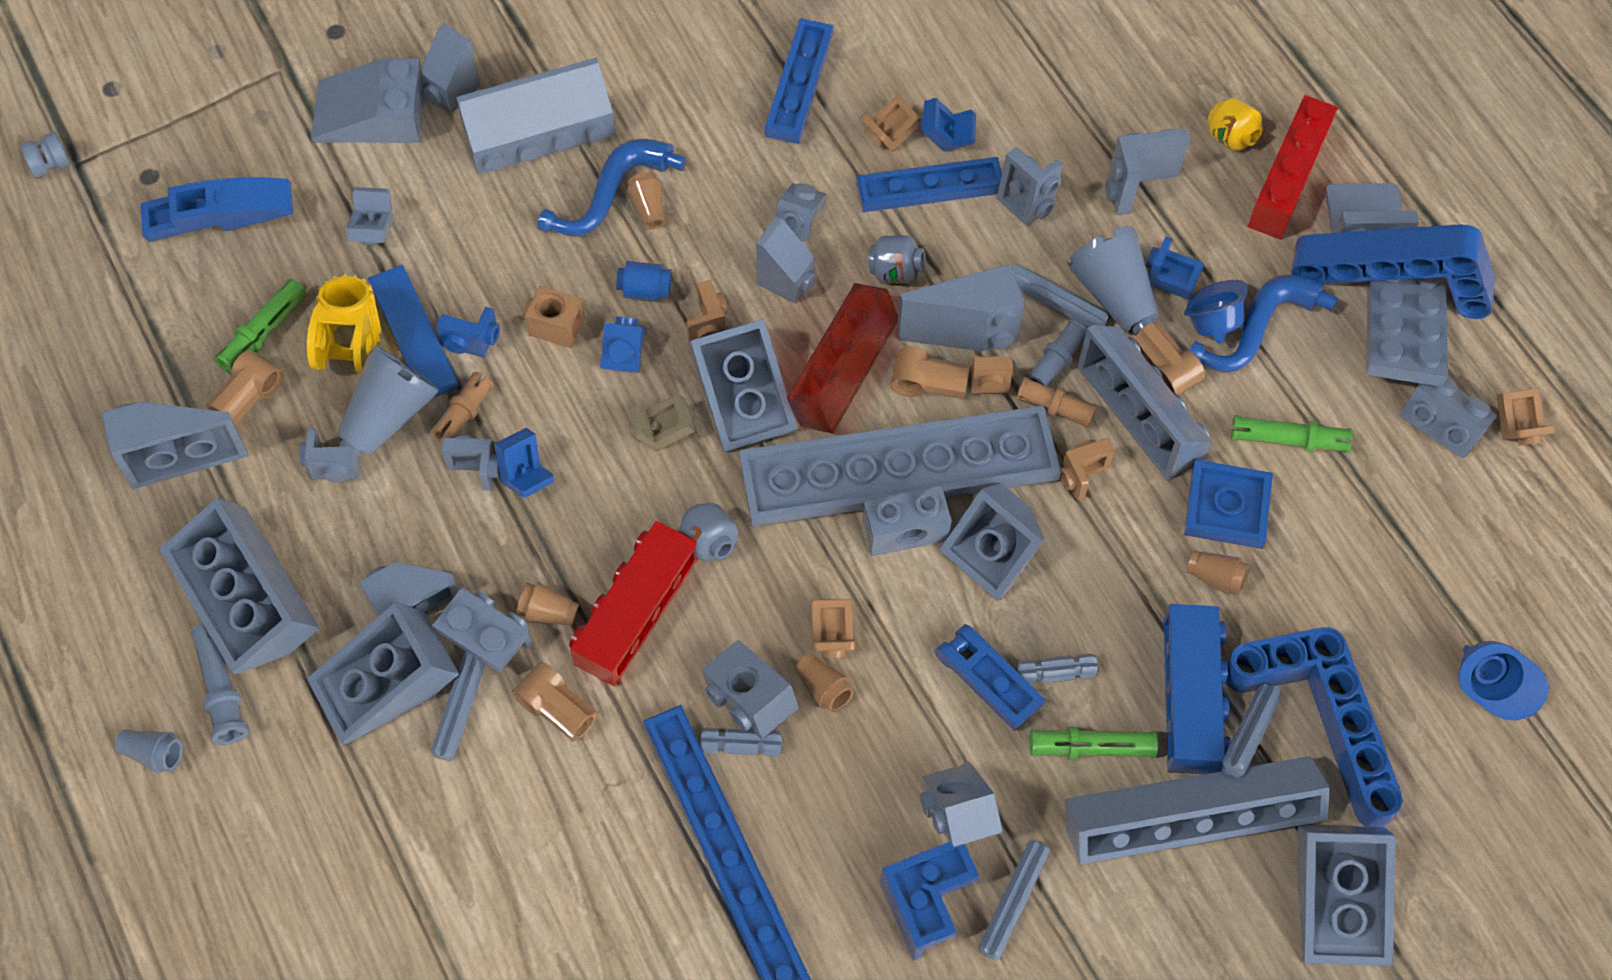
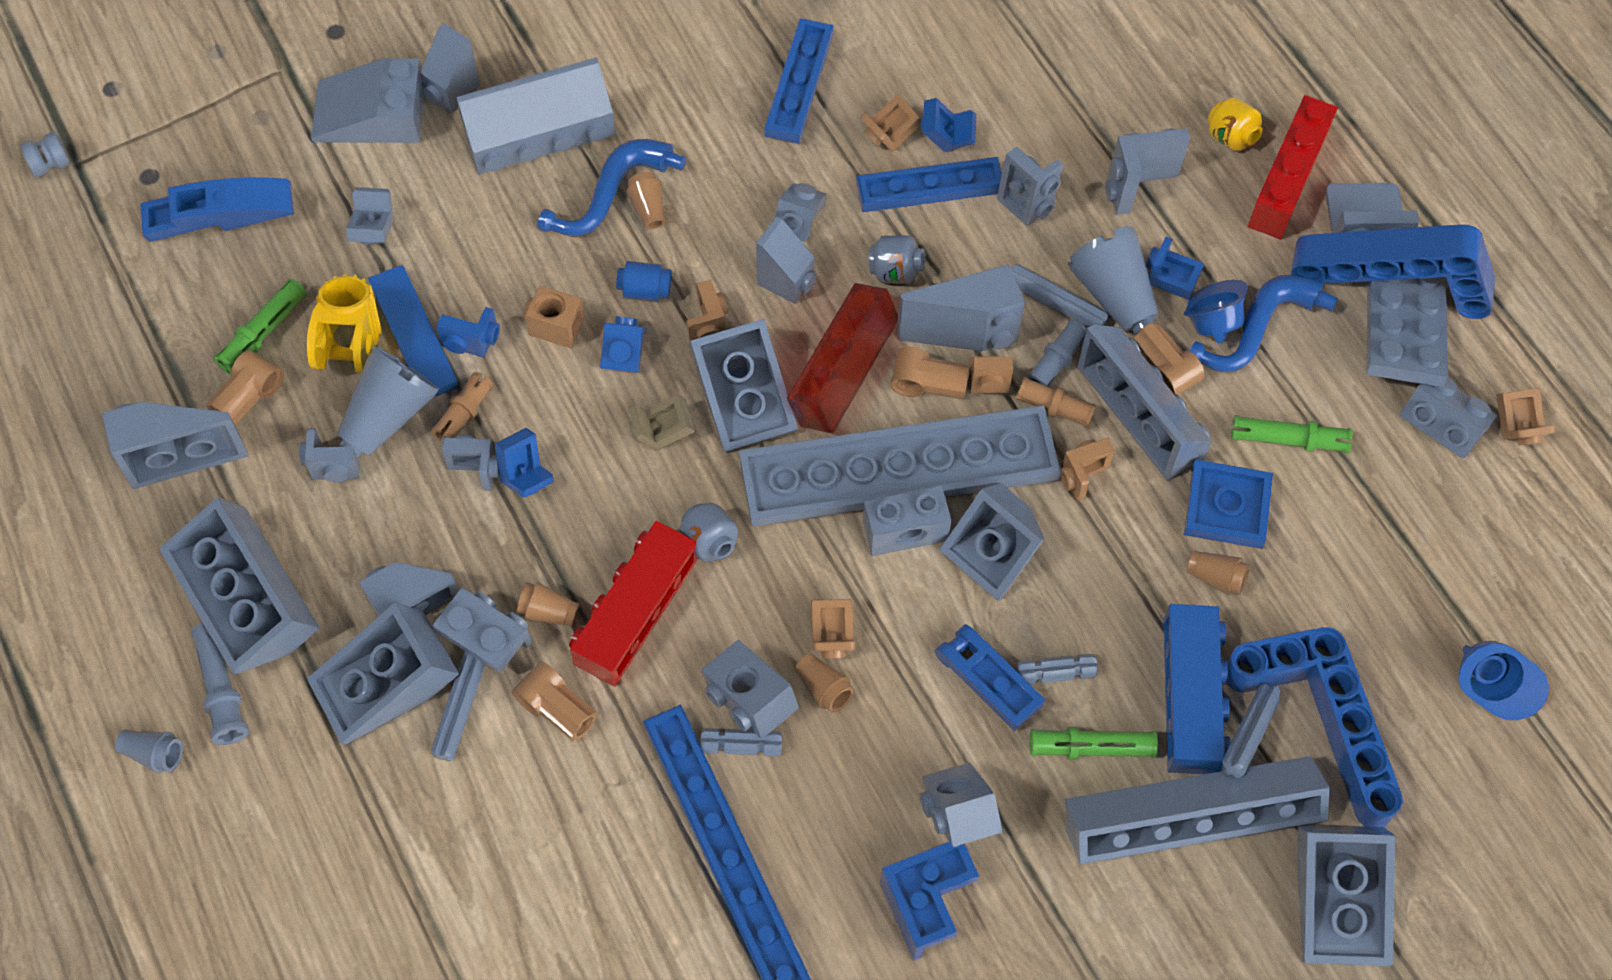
(1014, 900): sand blue axle -> none

